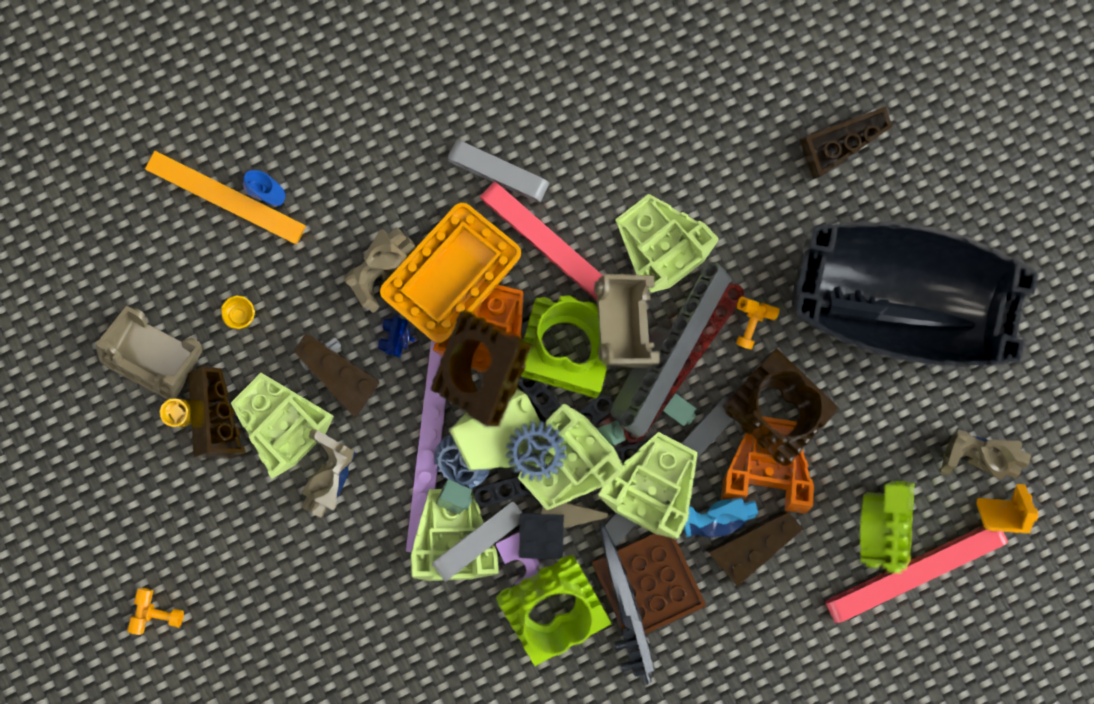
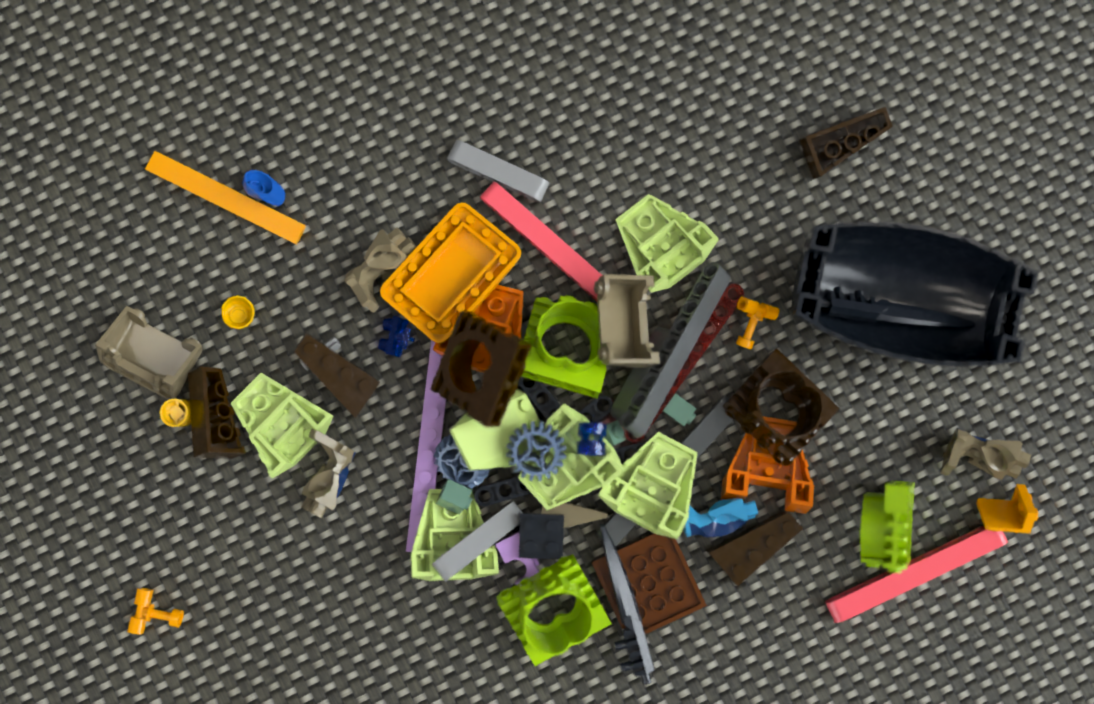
(591, 447): none -> clear blue wheel

